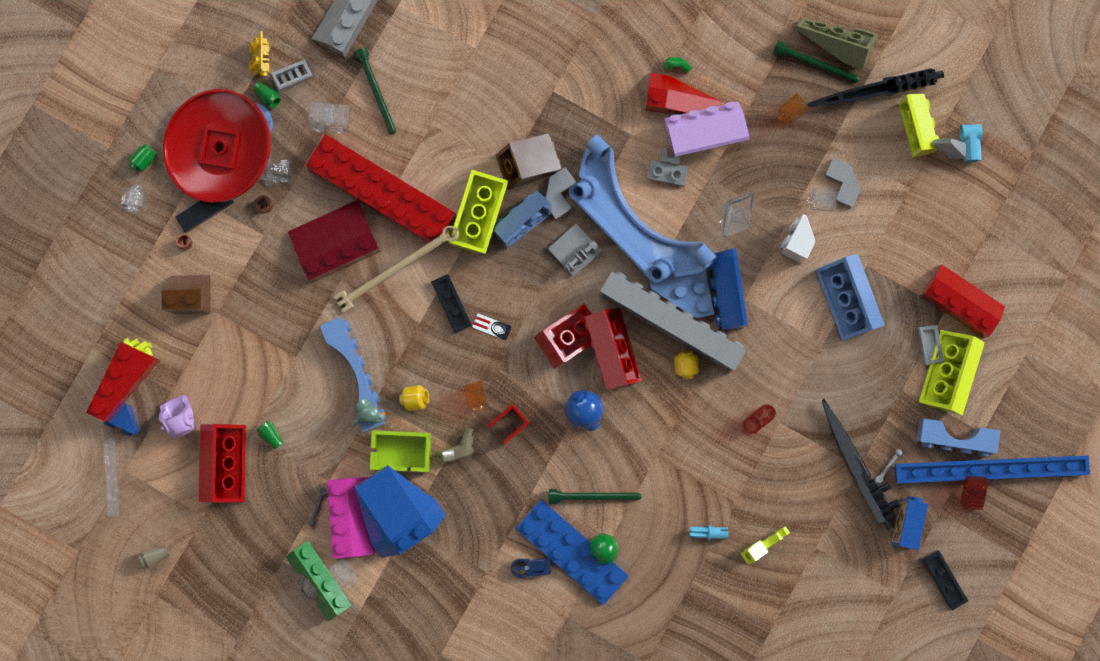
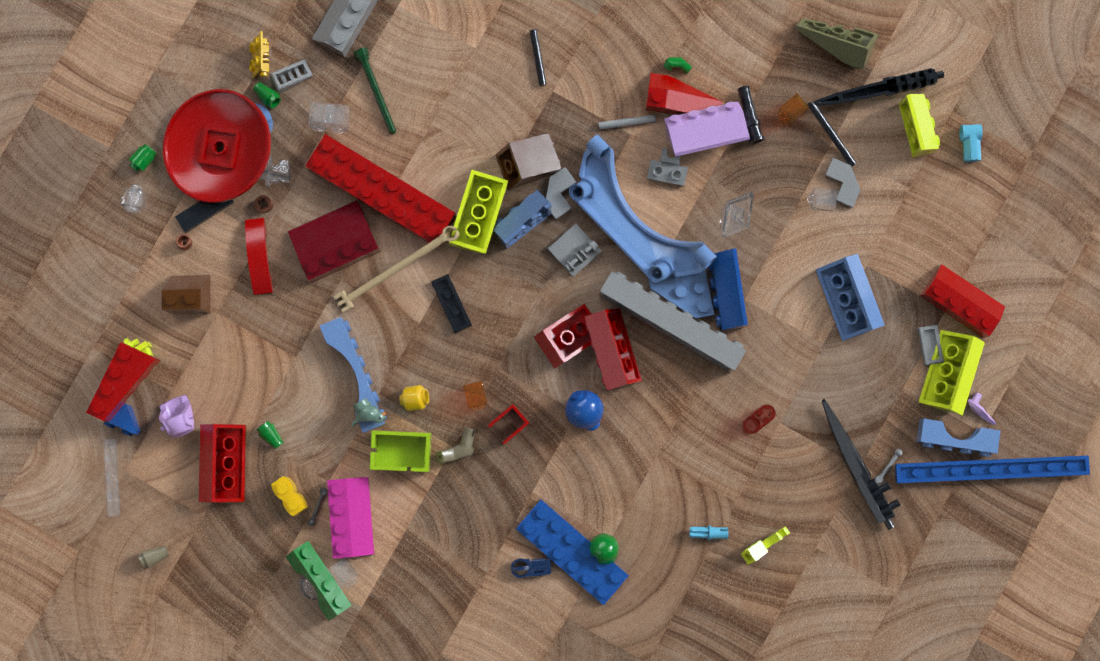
(257, 256): none -> red slope
(292, 501): none -> yellow brick
(396, 512): blue wedge -> none
(491, 326): sticker -> none
(538, 58): none -> black bar
(556, 496): dark green piece -> none
(626, 122): none -> light grey bar
(686, 364): yellow head -> none
(753, 124): none -> black pin
(782, 49): dark green piece -> none
(800, 241): white slope -> none
(832, 134): none -> black bar
(910, 523): blue brick -> none
(944, 580): black tile -> none
(951, 148): light grey slope -> none
(974, 492): clear red beam -> none
(979, 410): none -> lavender bar

